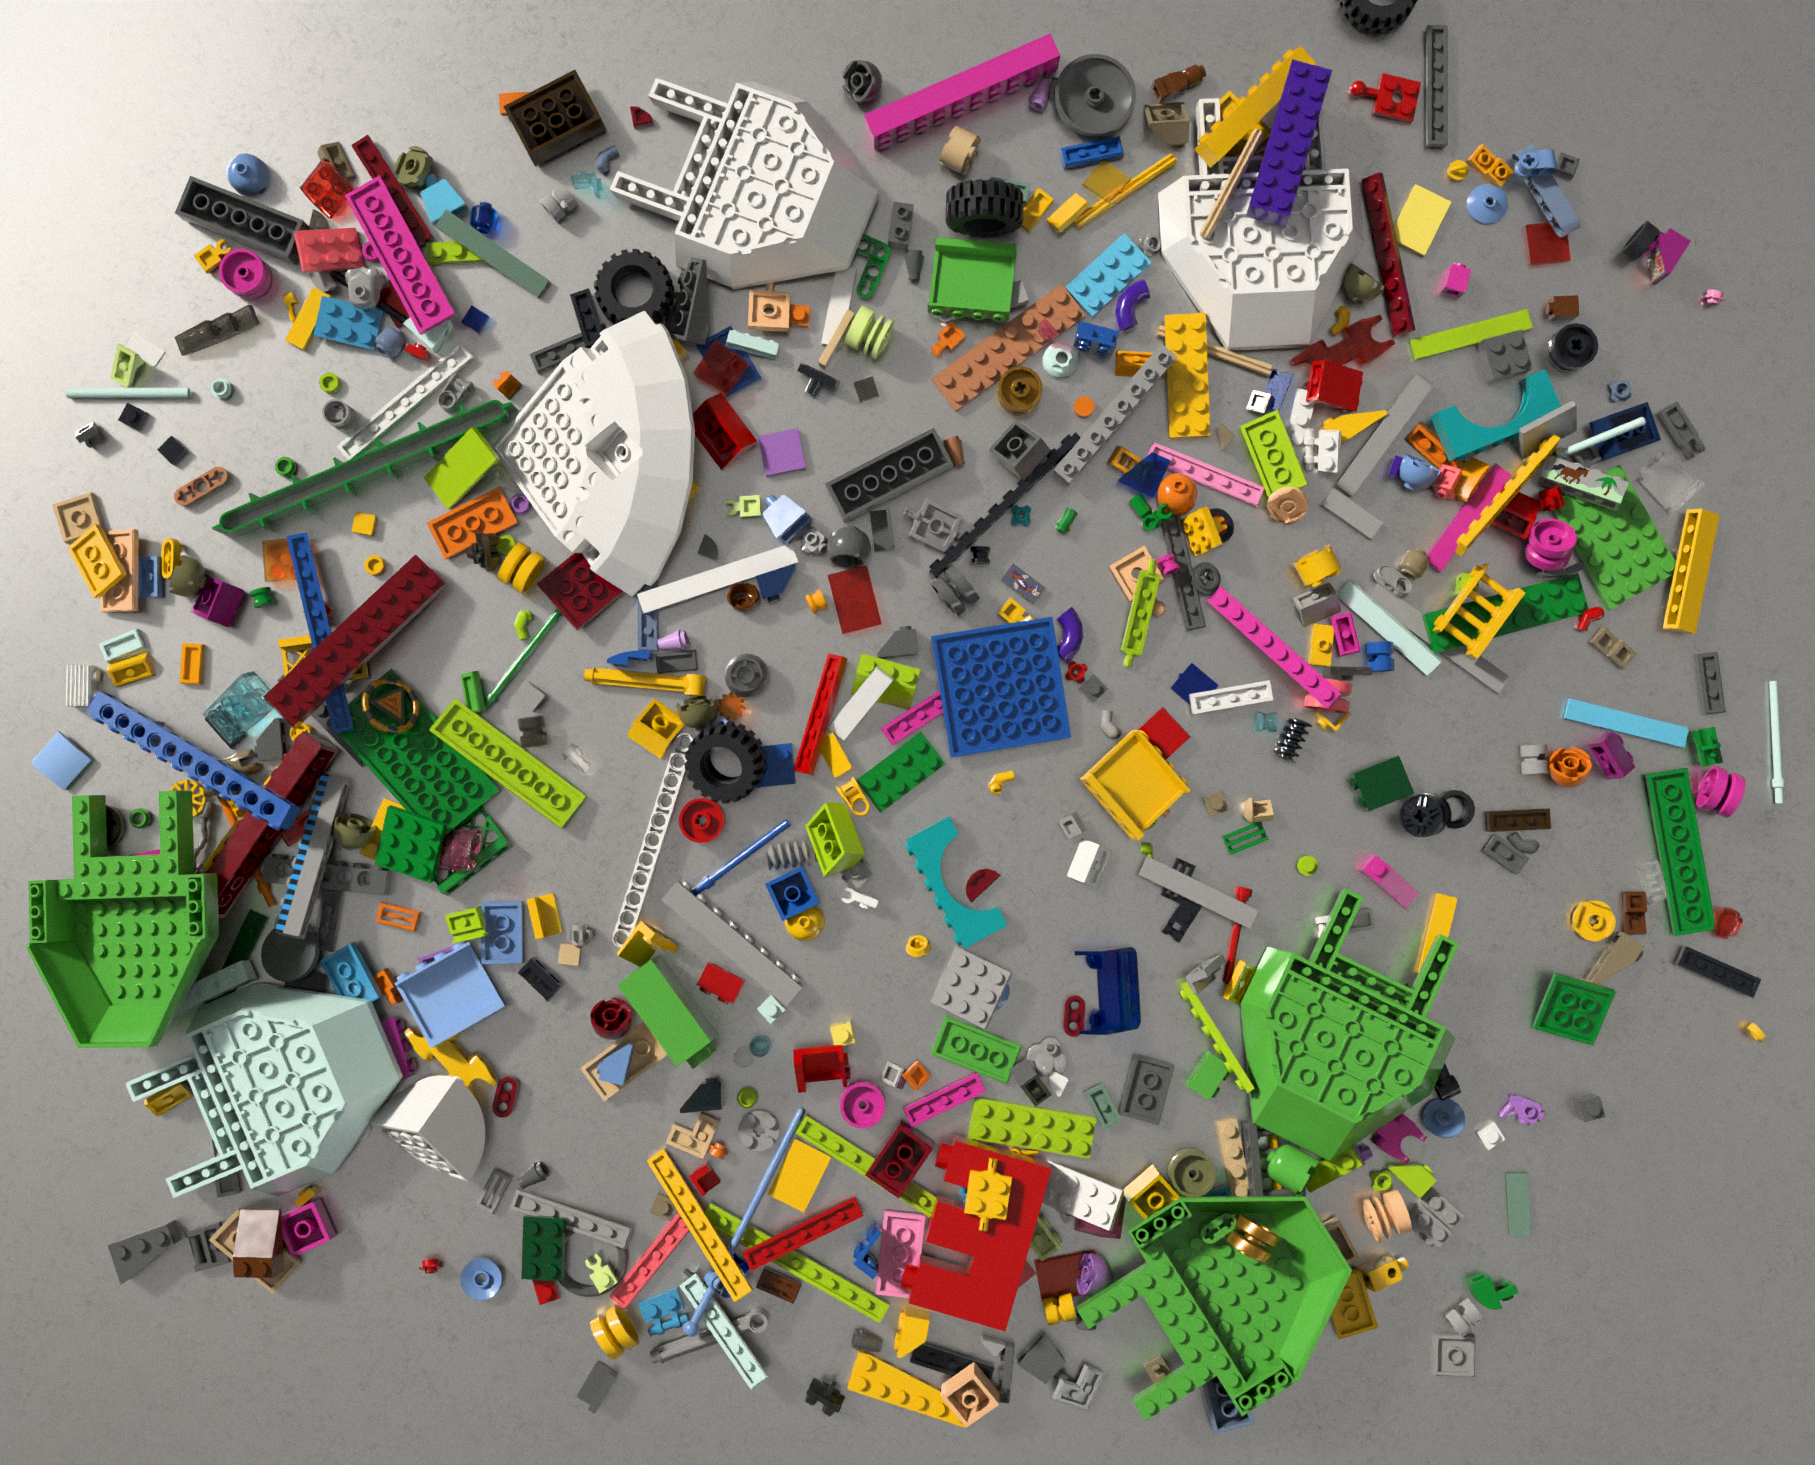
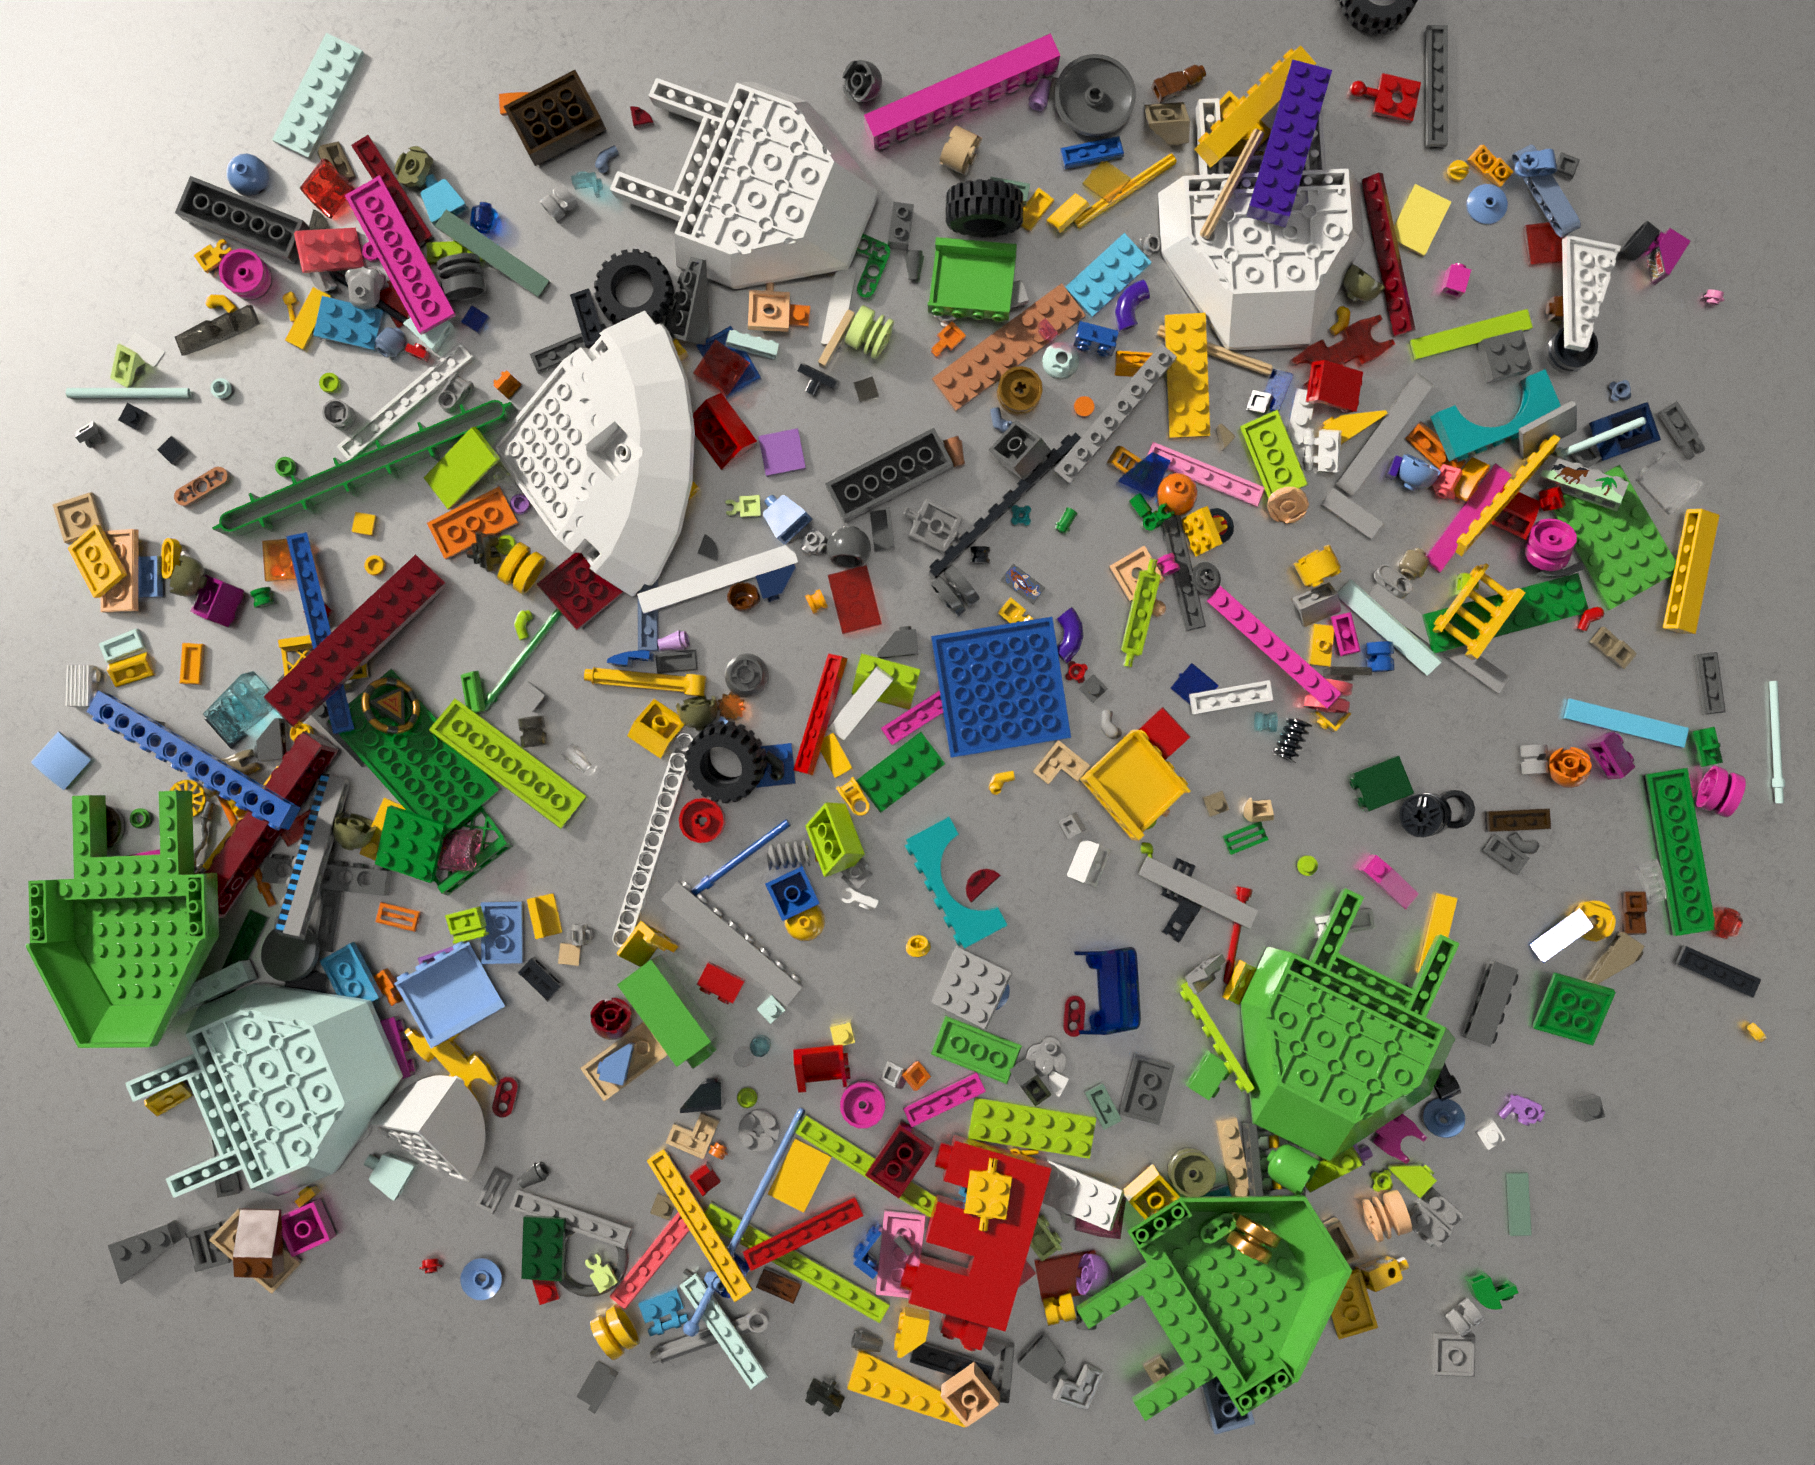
(220, 300): none -> yellow arm
(318, 96): none -> light aqua plate
(390, 1173): none -> light aqua torso
(461, 276): none -> dark grey wheel
(777, 766): none -> pearl dark grey arm
(903, 1243): none -> dark grey tile
(970, 1333): none -> red brick
(998, 422): none -> sand blue arm
(1060, 758): none -> tan plate
(1490, 1003): none -> dark grey brick
(1561, 935): none -> slope
(1585, 282): none -> white wing

